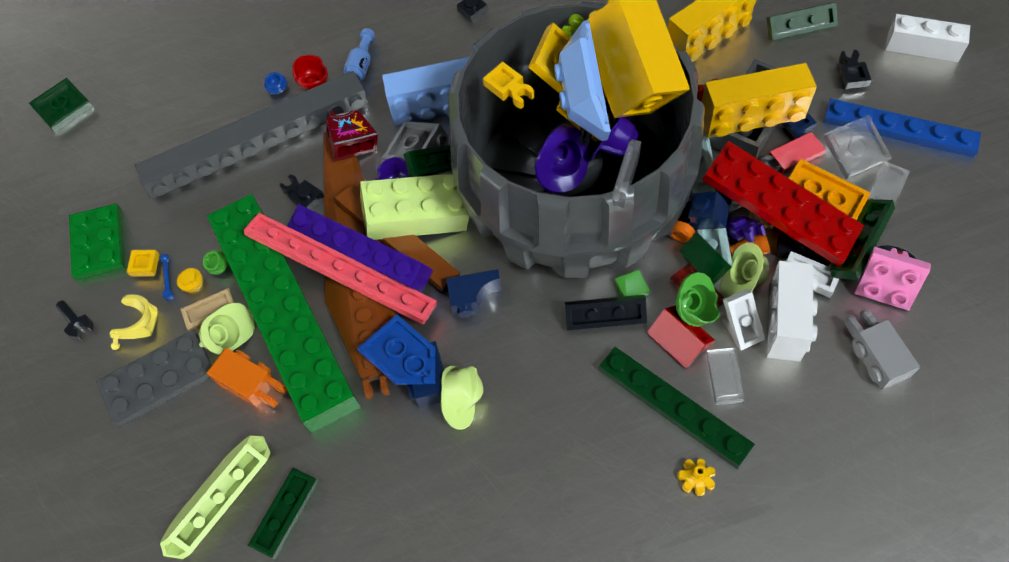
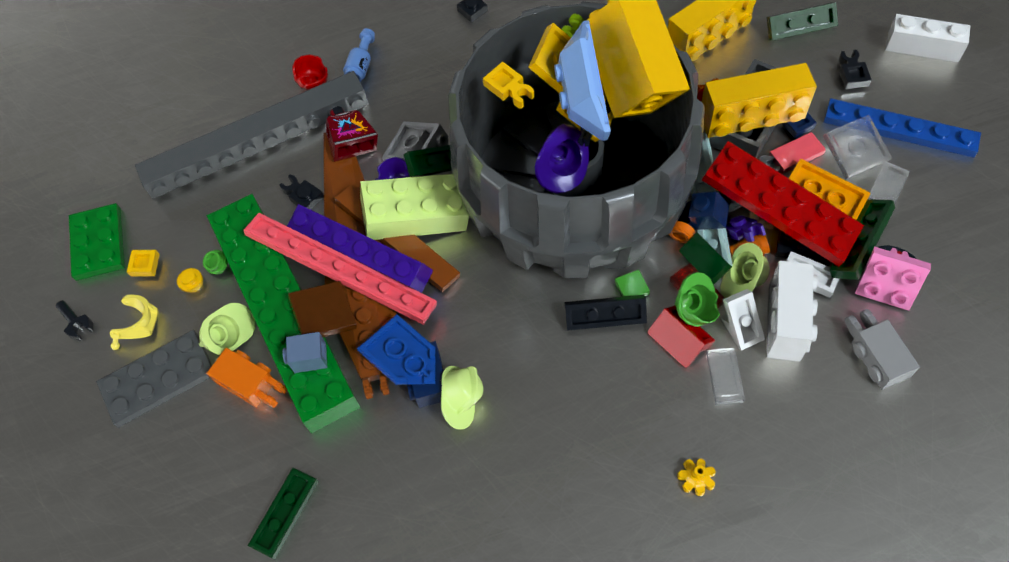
(60, 104): dark green tile -> none
(167, 294): blue hinge -> none
(197, 312): tan tile -> none
(214, 497): yellowish green brick -> none
(275, 83): blue plate -> none
(305, 352): none -> sand blue brick
(322, 310): none -> reddish brown tile
(421, 91): light blue brick -> none
(470, 290): dark blue arch -> none
(621, 133): dark purple piece -> none
(626, 173): clear tile -> none
(676, 407): dark green plate -> none

